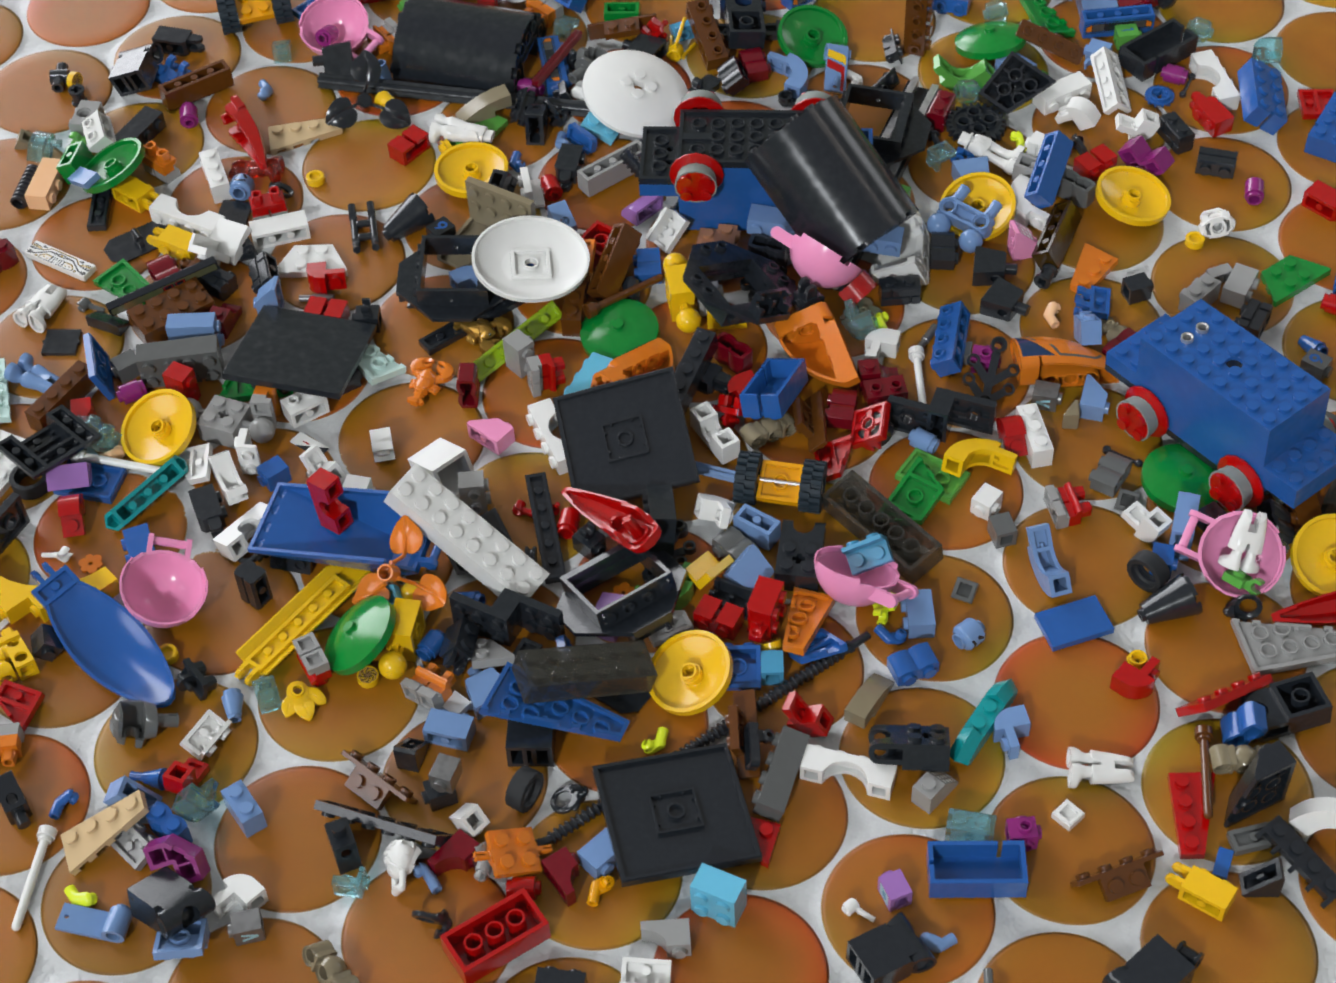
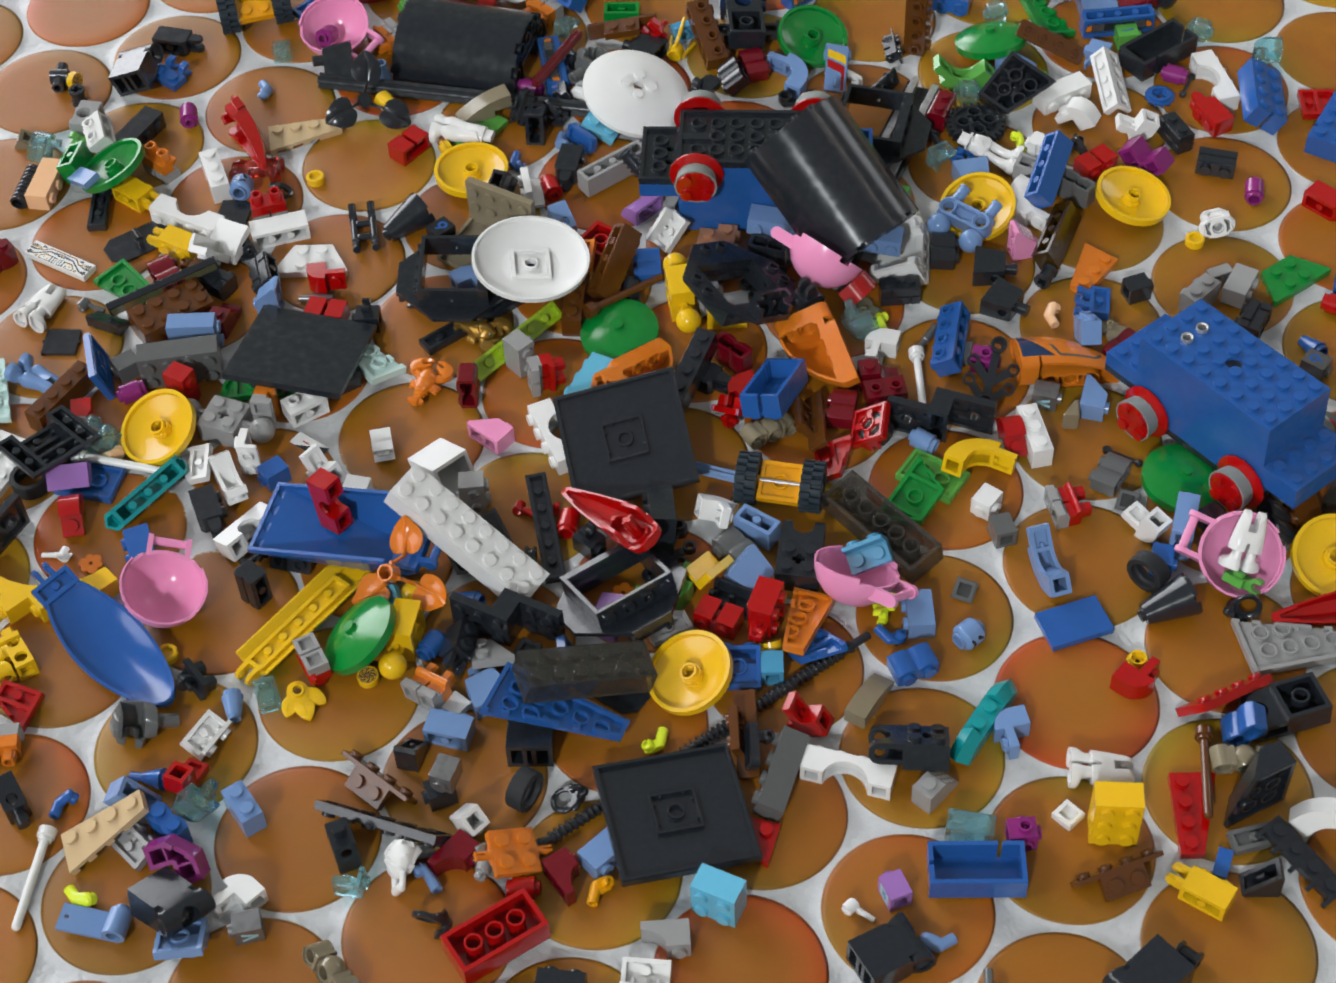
(45, 643): black brick -> none
(196, 85): reddish brown brick -> none
(722, 443): white arch -> none
(1115, 813): none -> yellow brick

